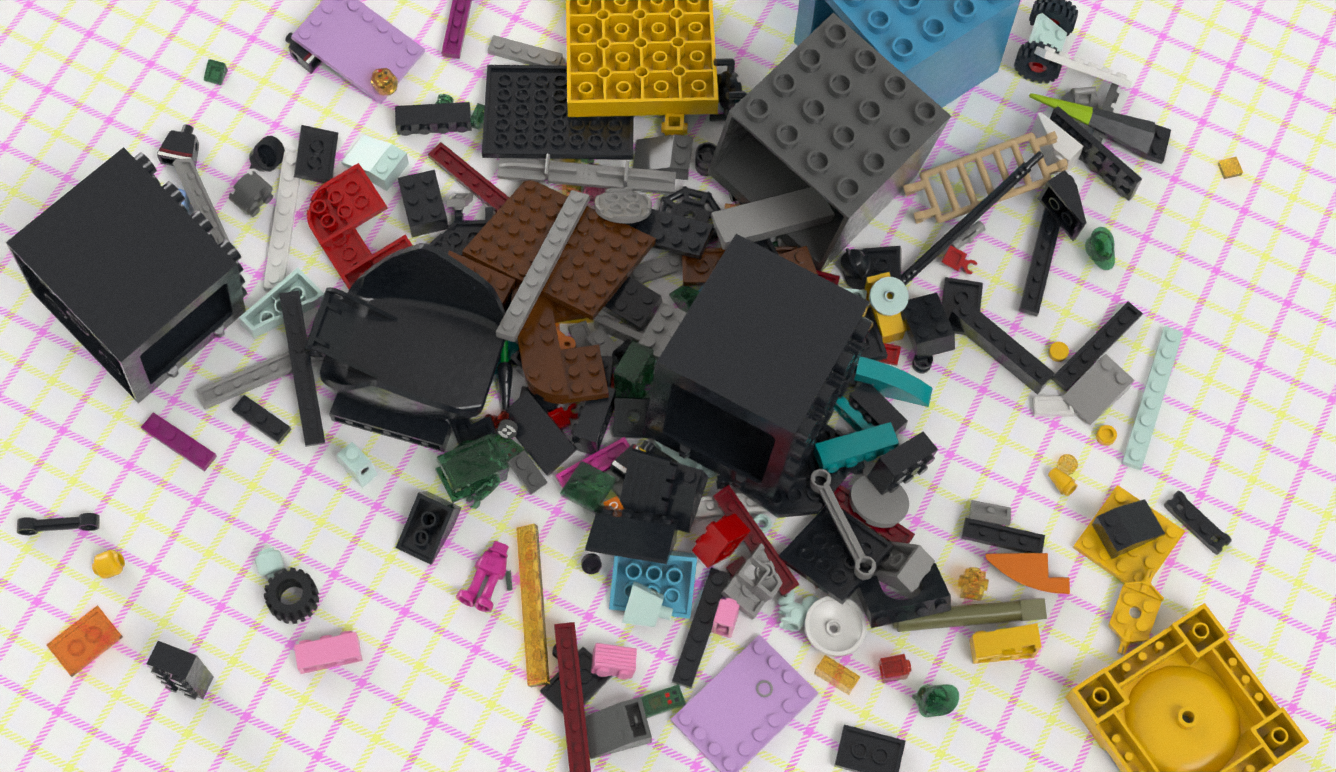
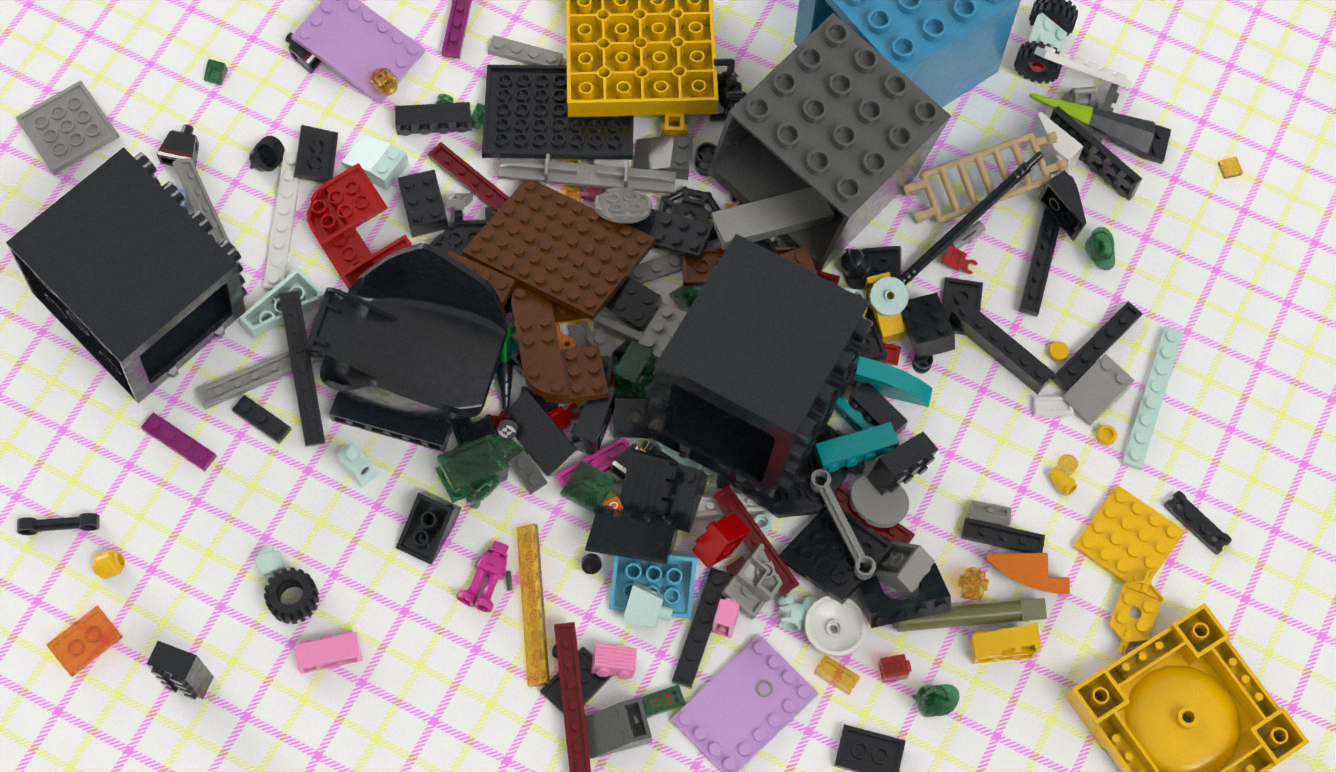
(67, 127): none -> light grey plate
(251, 193): dark grey brick -> none
(542, 266): light grey plate -> none
(1127, 527): black slope -> none

